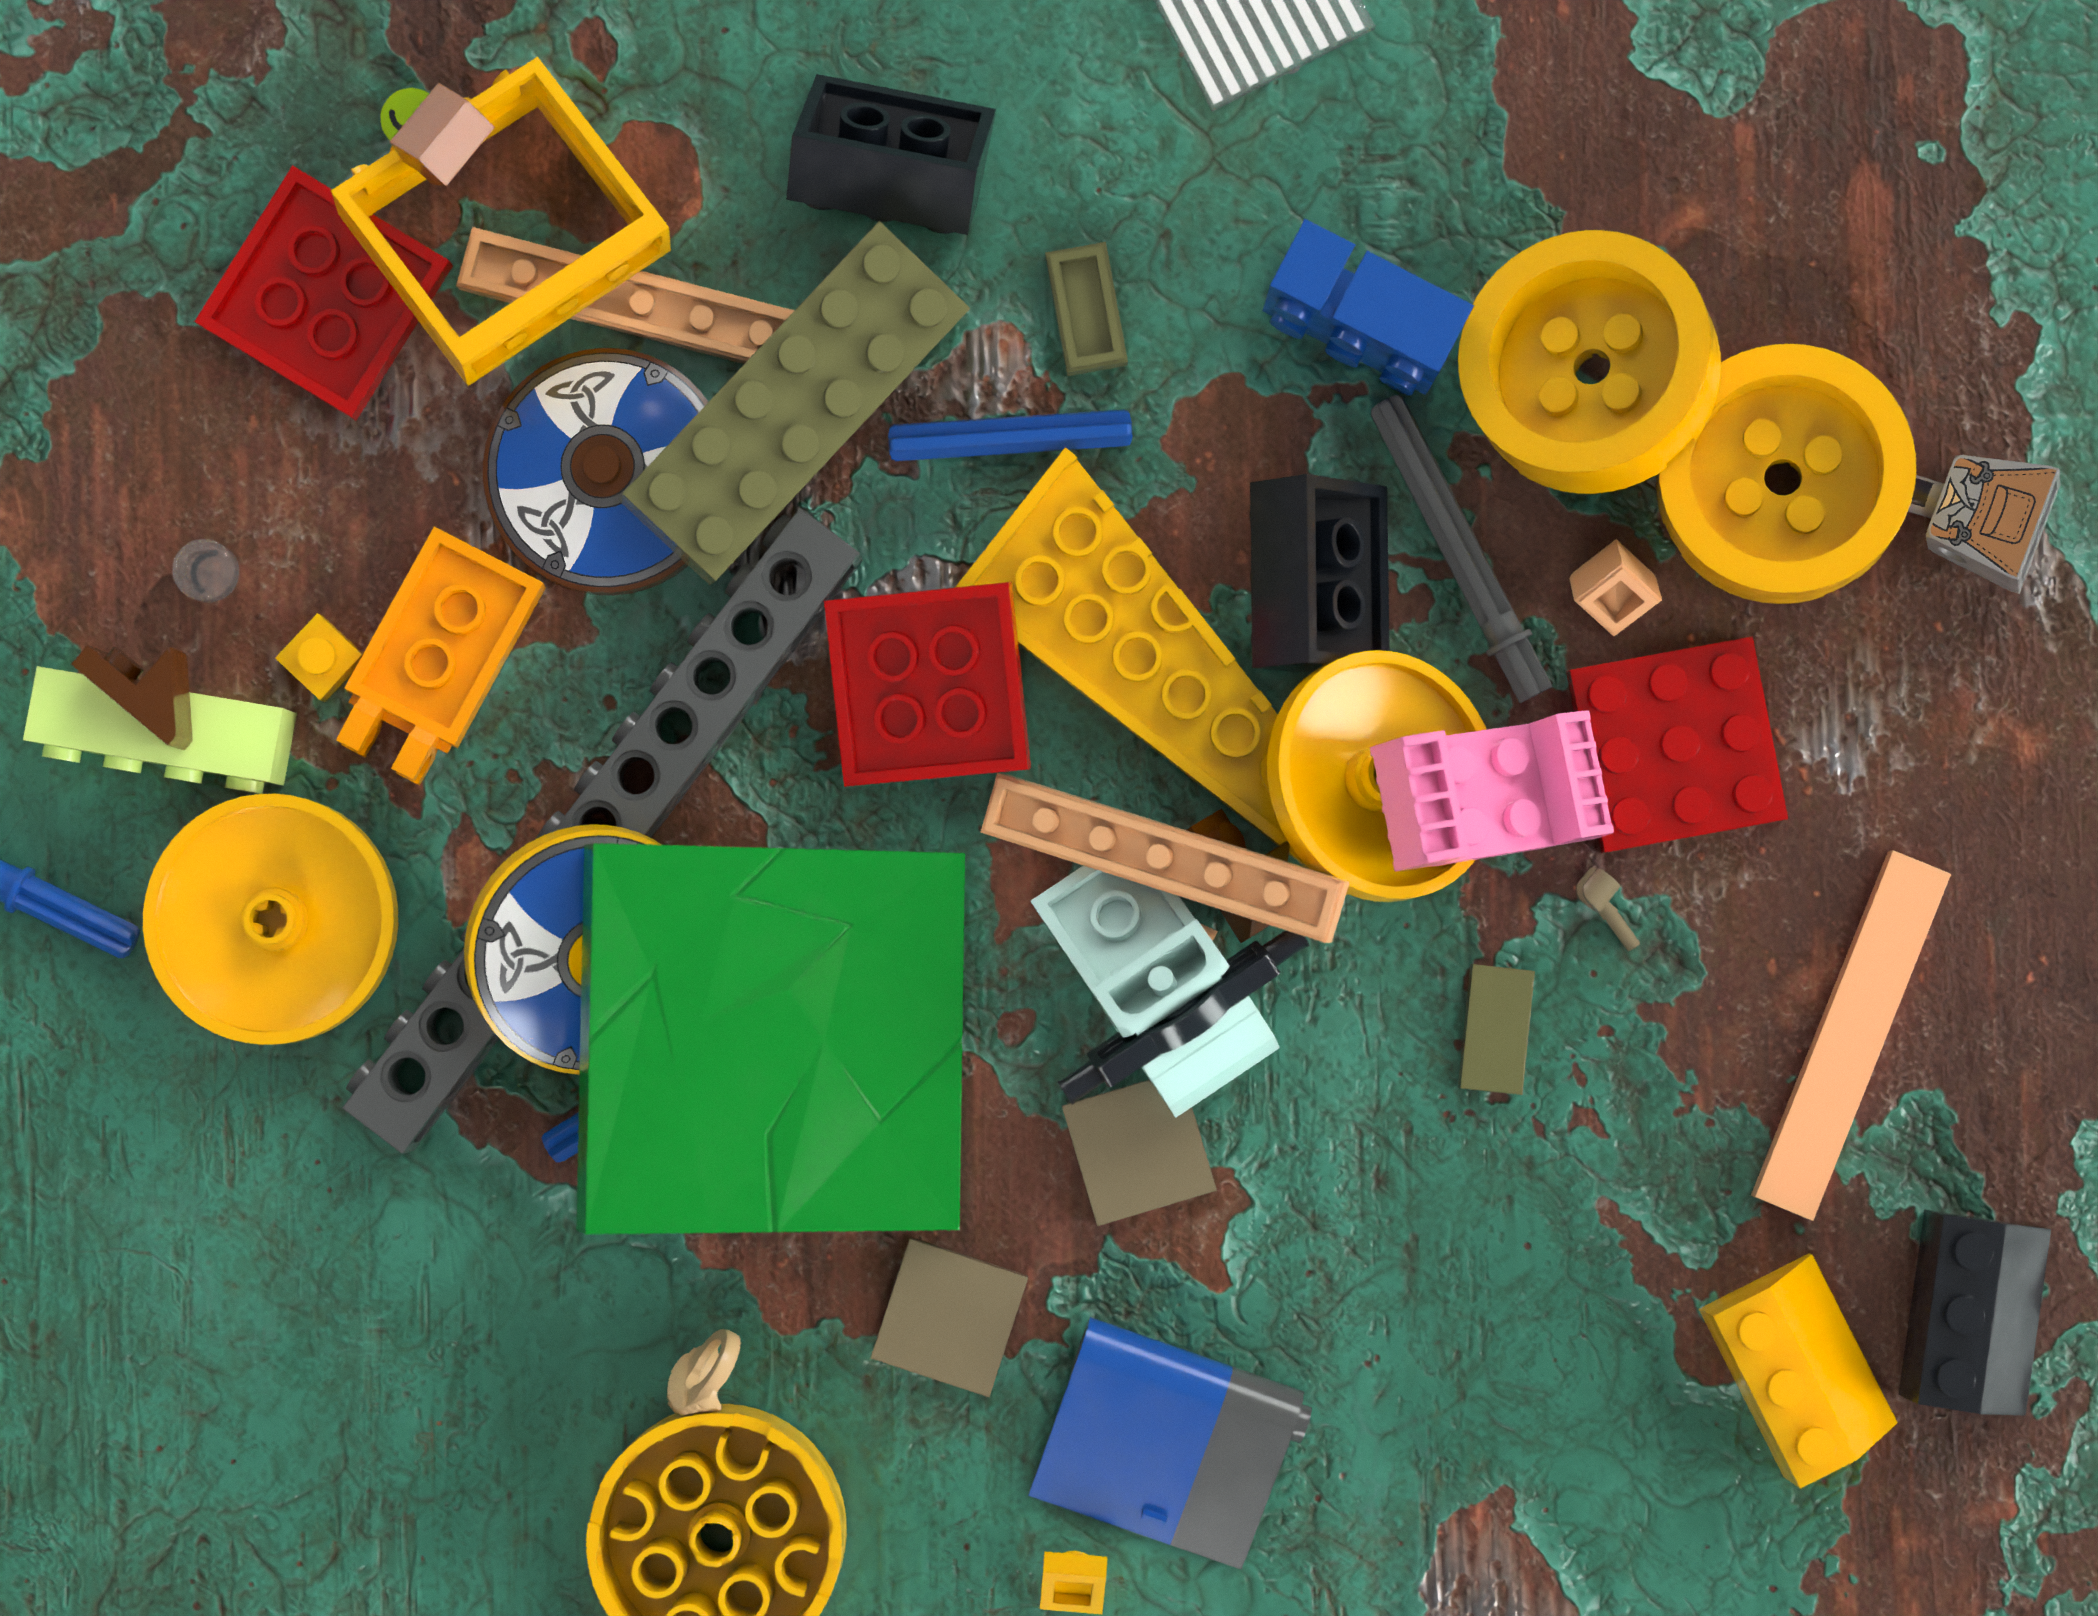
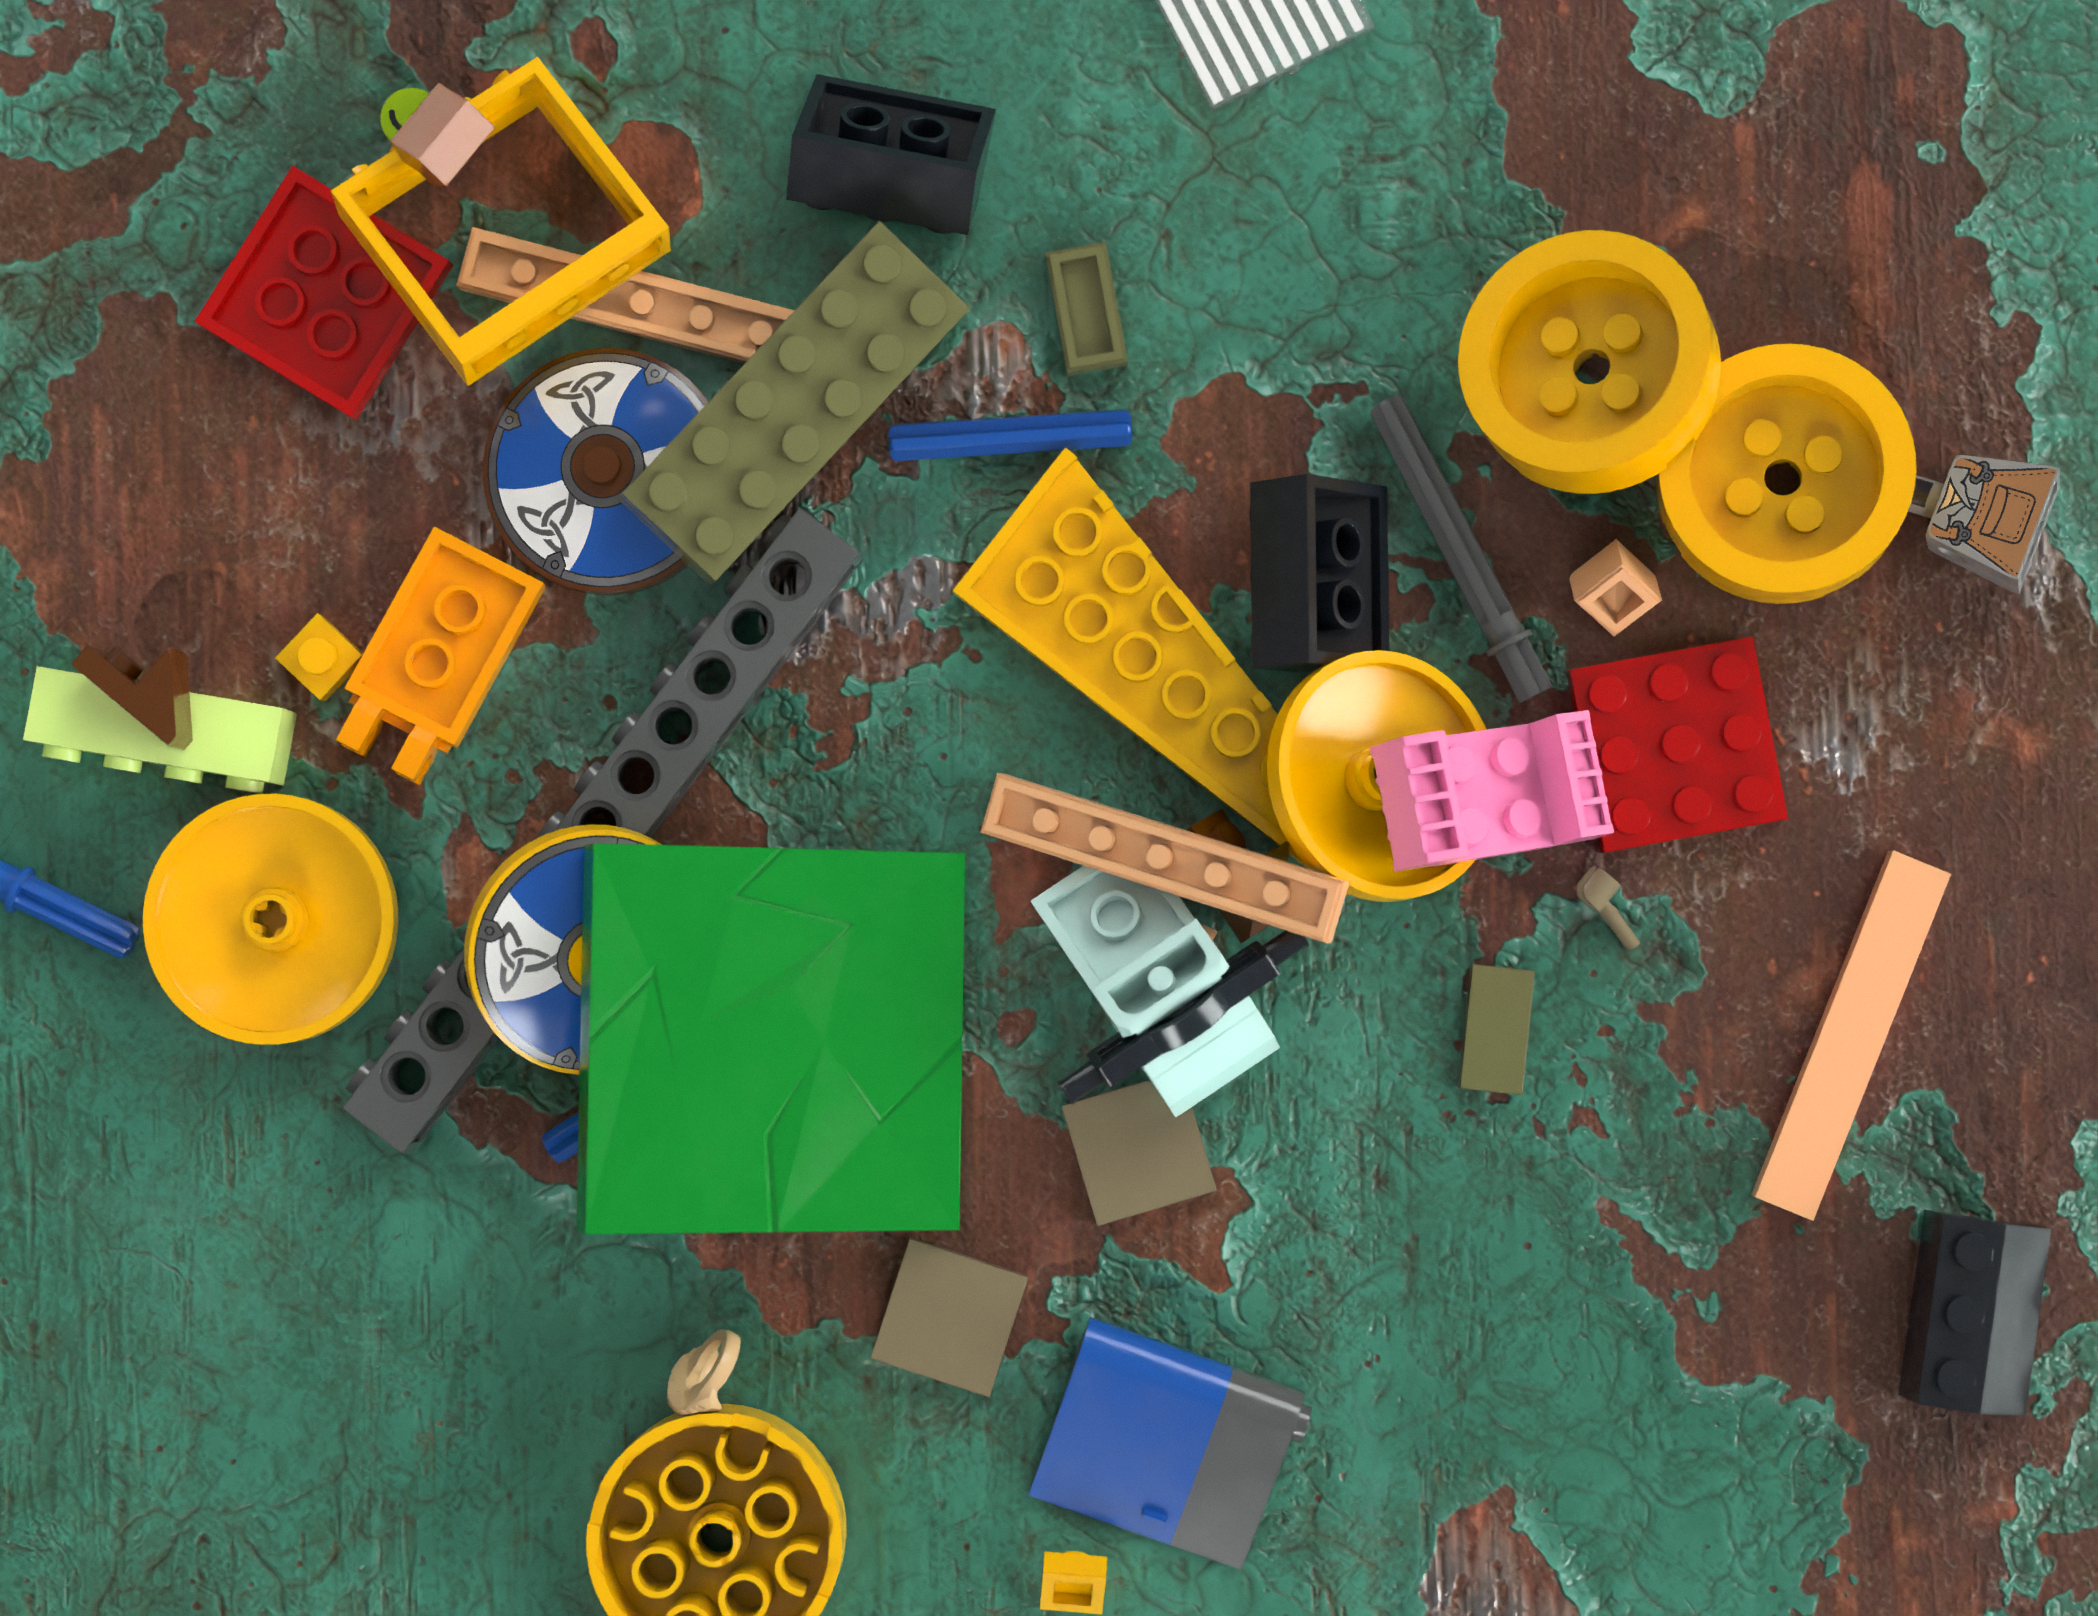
(205, 570): clear tile -> none
(927, 684): red plate -> none
(1366, 316): blue piece -> none
(1800, 1371): yellow slope -> none

